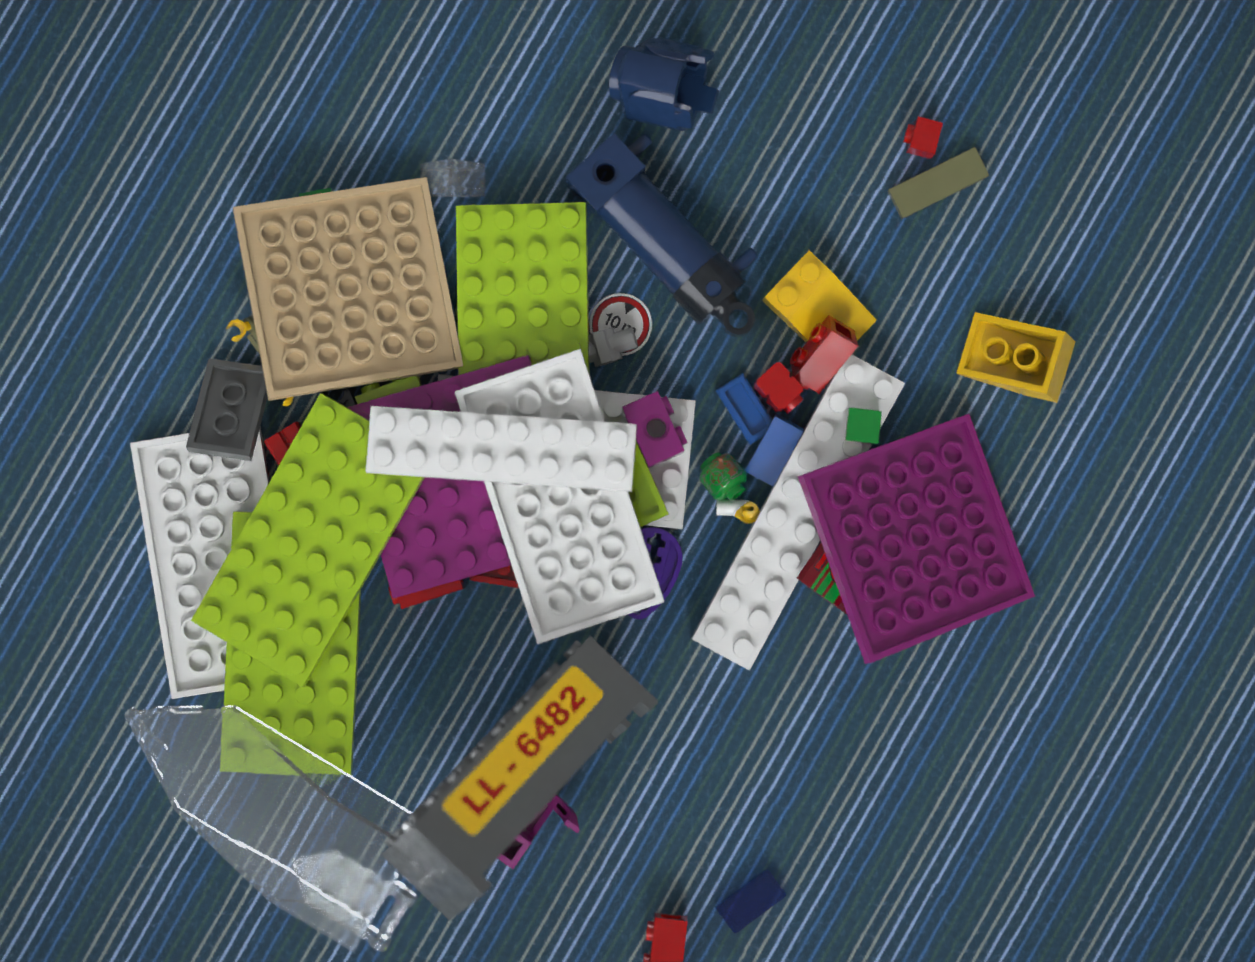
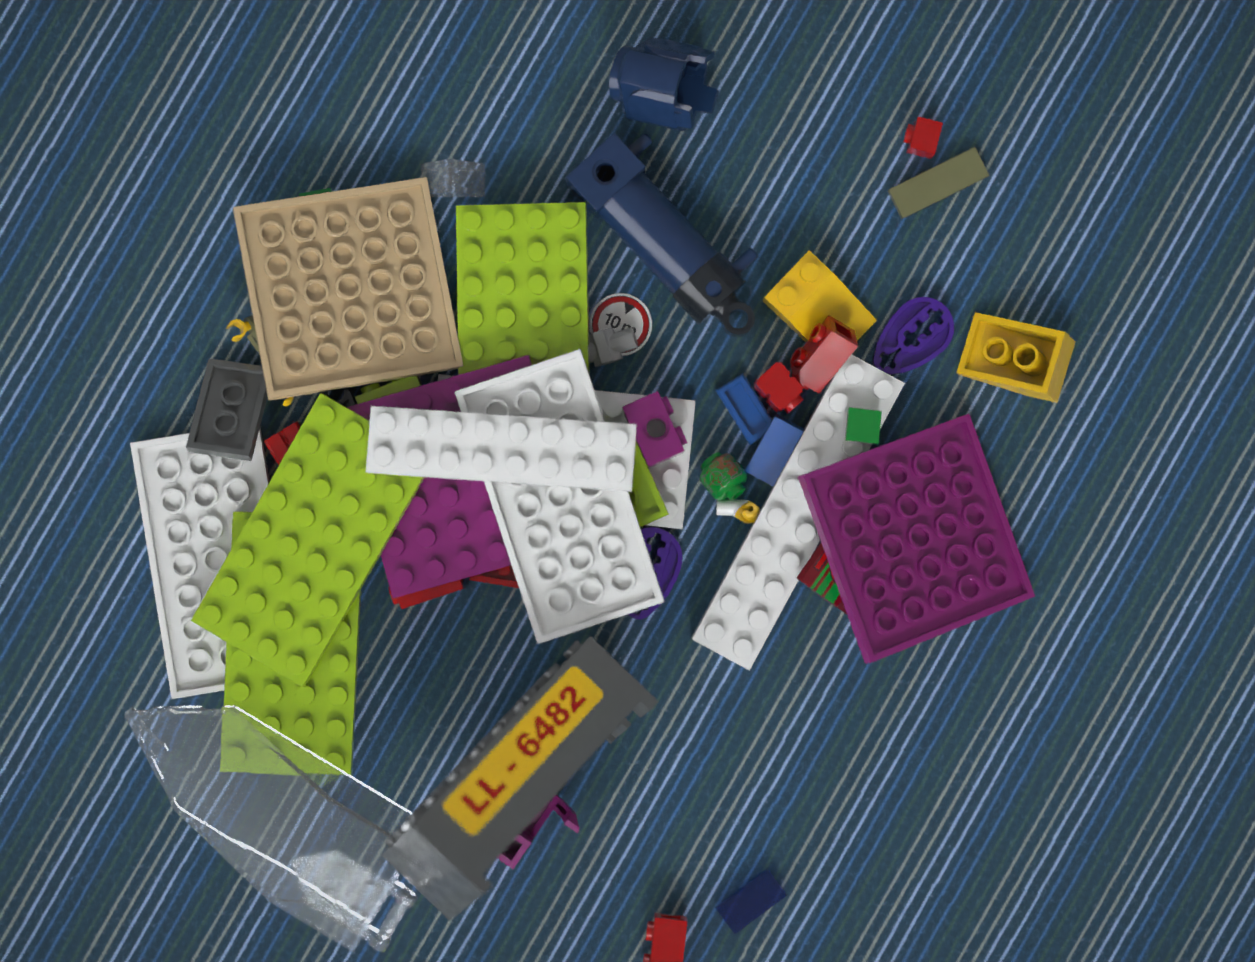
(928, 346): none -> dark purple piece

